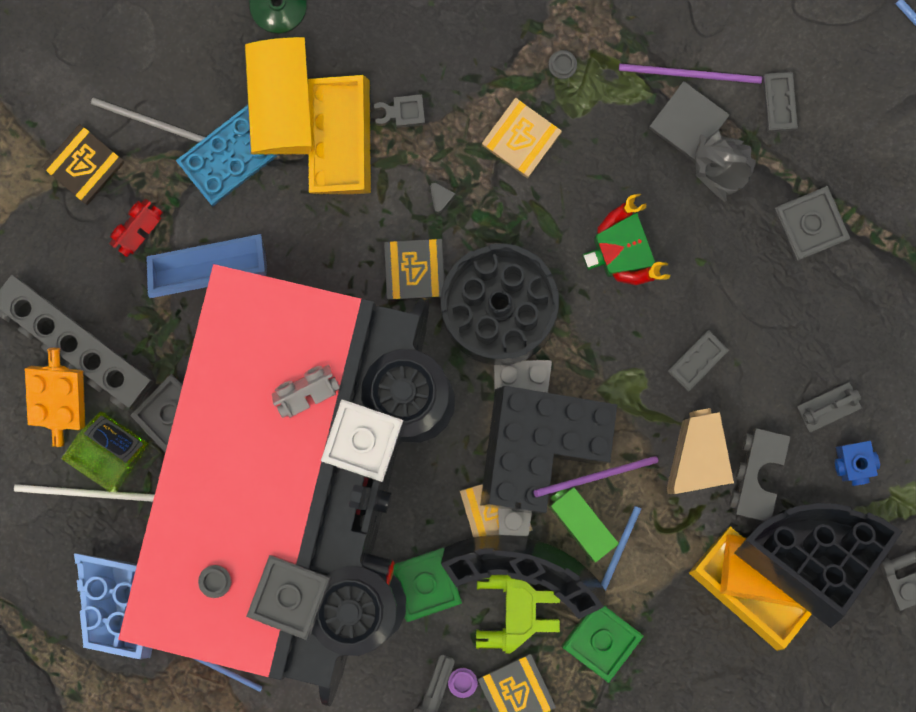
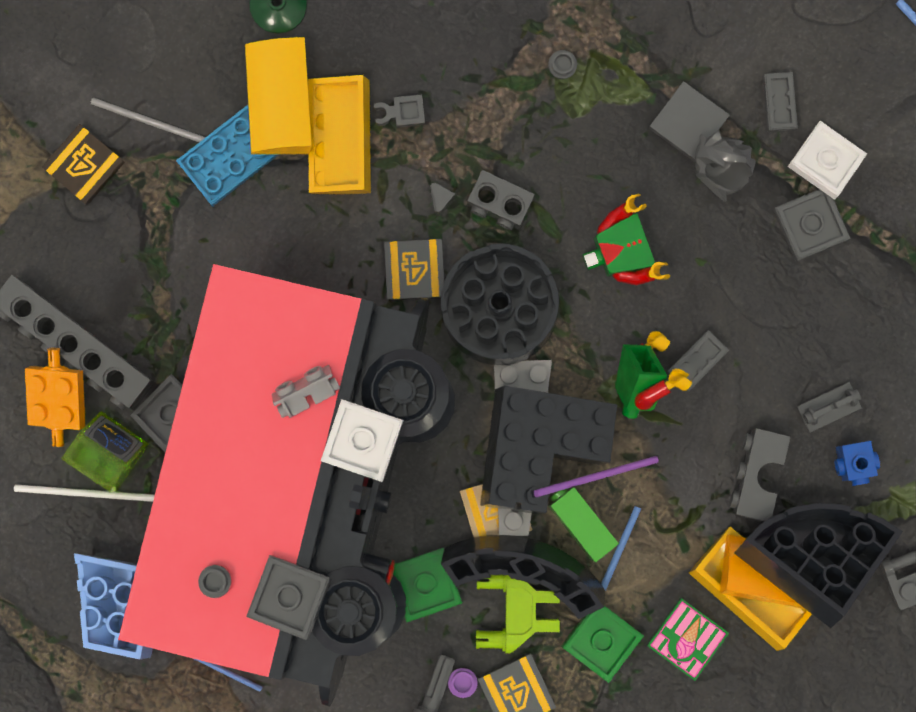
(127, 234): red hinge -> none
(192, 267): medium blue slope -> none
(504, 193): none -> dark grey brick
(521, 138): tan tile -> none
(642, 378): none -> green torso
(687, 639): none -> tile
(690, 73): medium lavender axle -> none
(700, 454): tan slope -> none
(827, 160): none -> white tile

